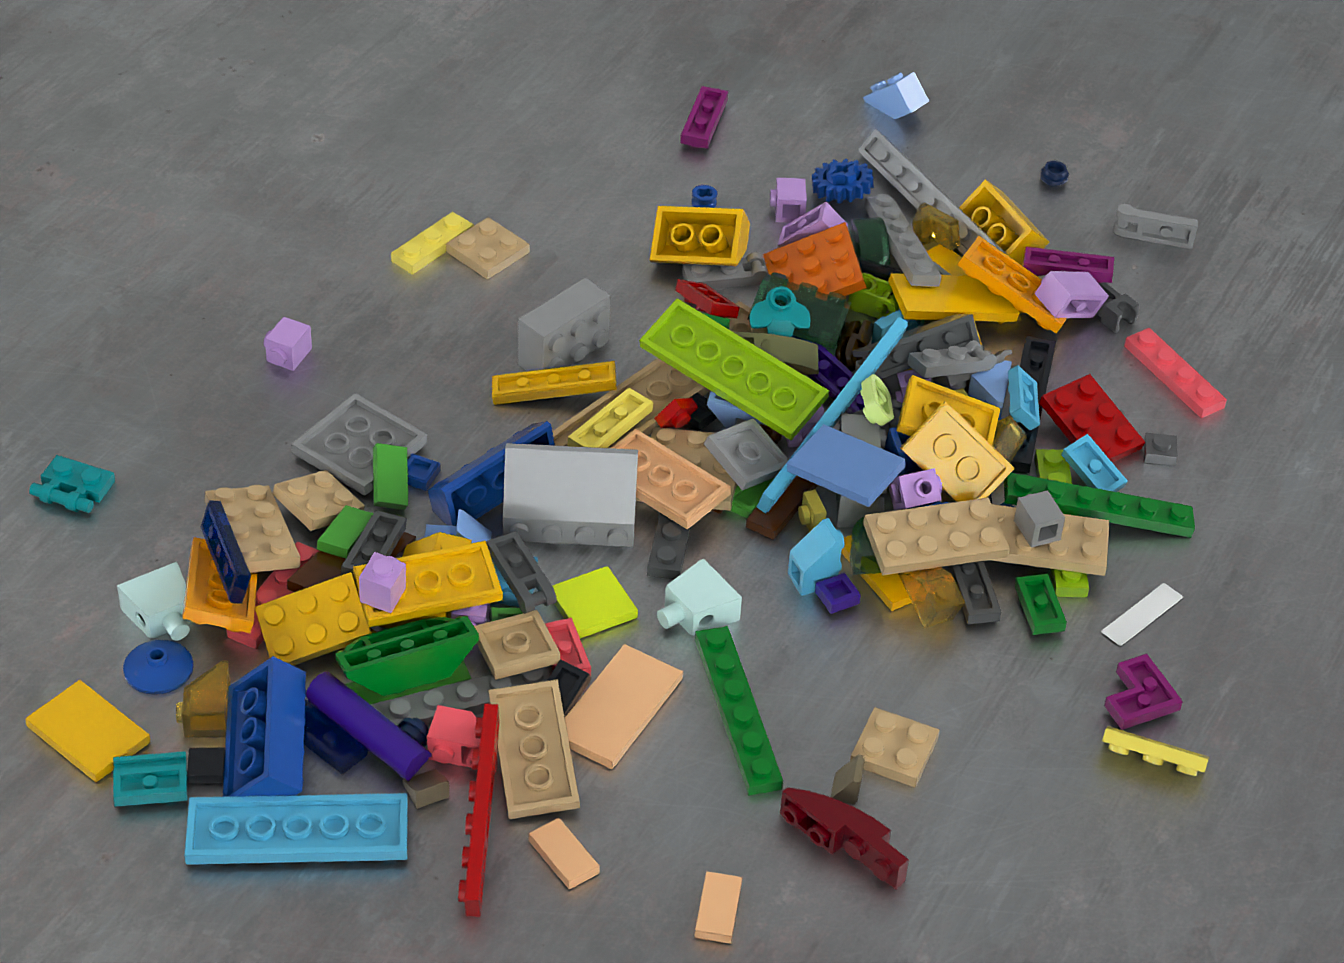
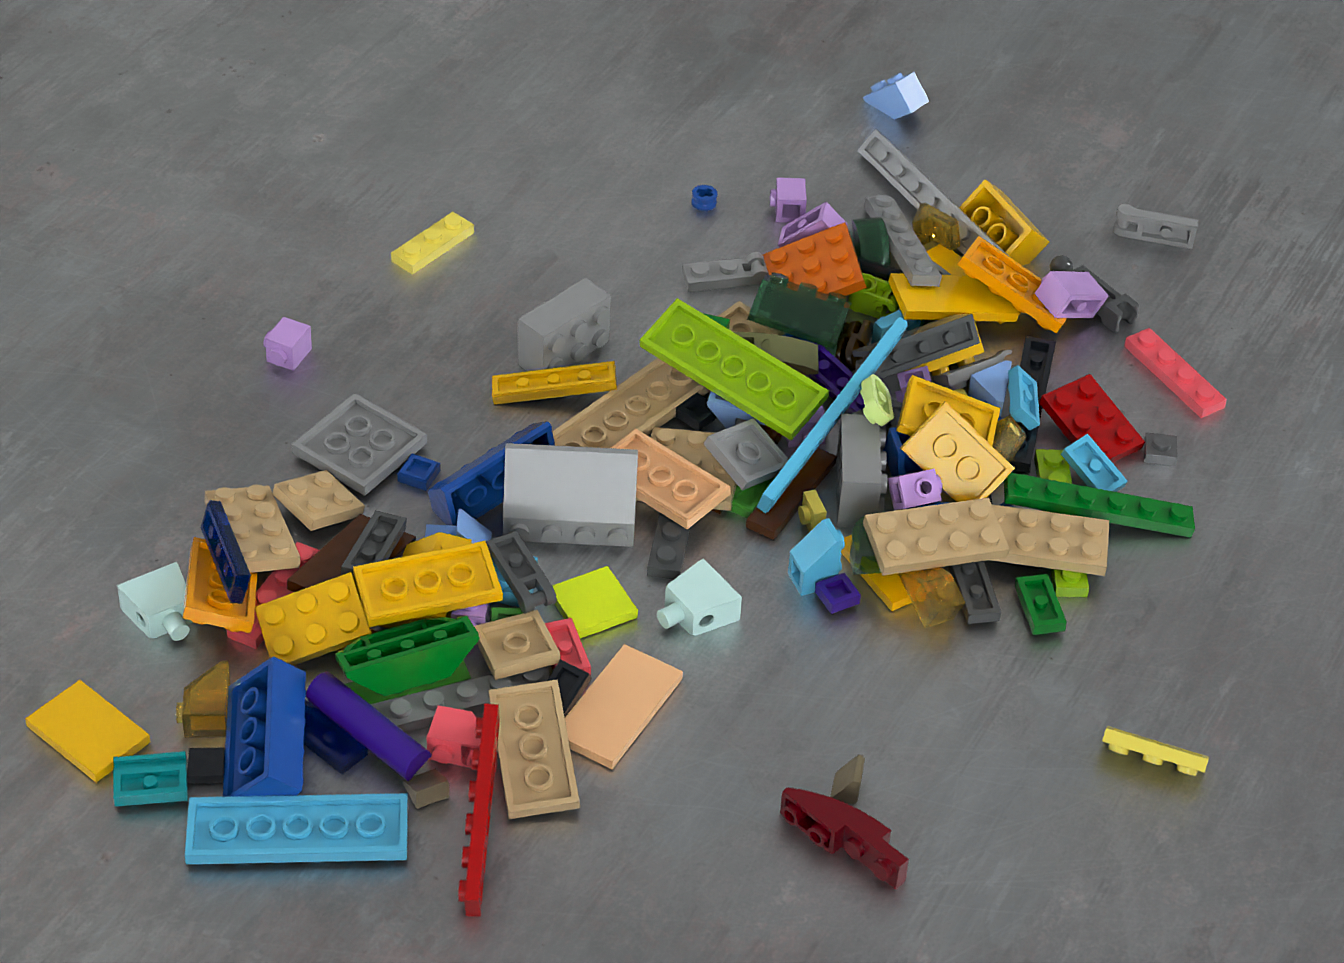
(73, 484): teal plate -> none
(158, 667): blue dish -> none
(344, 531): bright green tile -> none
(382, 582): lavender brick -> none
(390, 476): bright green tile -> none
(416, 729): dark blue plate -> none
(487, 248): tan plate -> none
(564, 853): light nougat tile -> none
(612, 421): light yellow plate -> none
(676, 413): red plate -> none
(699, 235): yellow slope -> none
(704, 117): magenta plate -> none
(707, 299): red plate -> none
(718, 907): light nougat tile -> none
(738, 711): green plate -> none
(777, 318): teal plate -> none
(842, 181): blue gear -> none
(846, 465): medium blue tile -> none
(895, 746): tan plate -> none
(952, 360): light grey plate -> none
(1039, 518): light grey brick -> none
(1043, 261): magenta plate -> none
(1054, 173): dark blue plate -> none
(1142, 614): white sticker -> none
(1147, 694): magenta plate -> none

